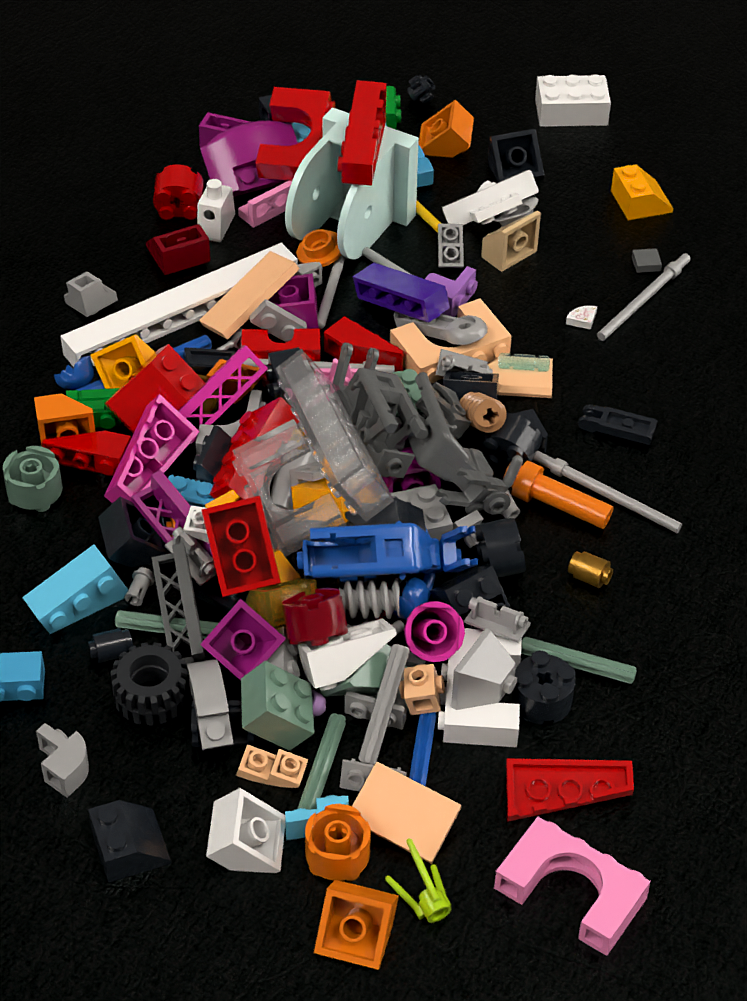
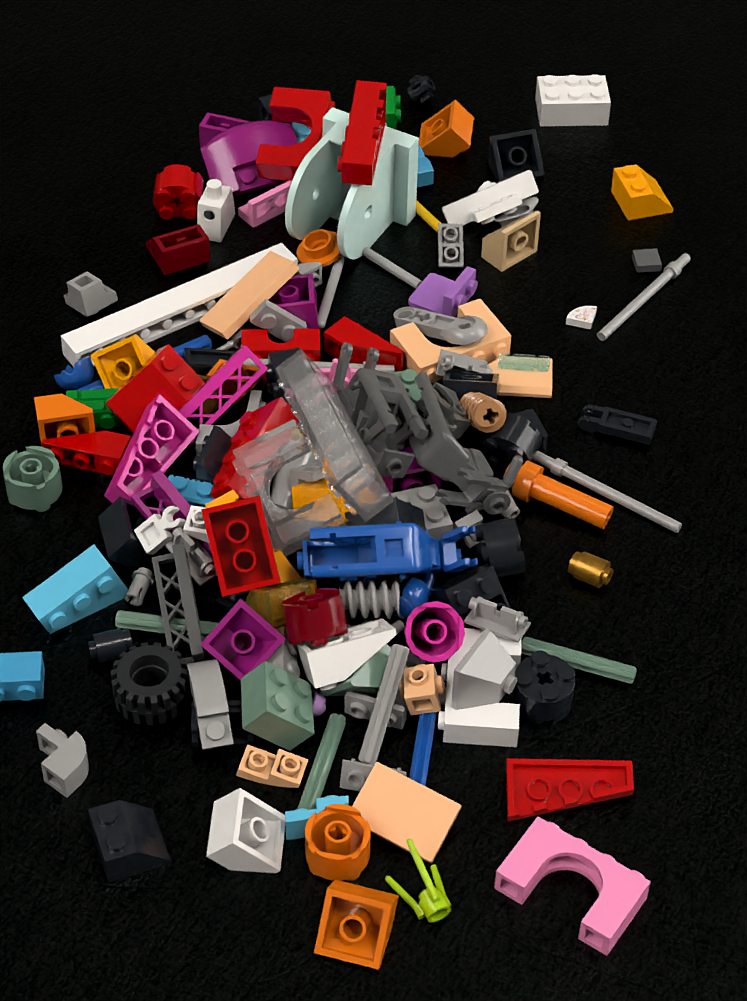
(156, 530): none -> white plate
(401, 292): dark purple brick -> none

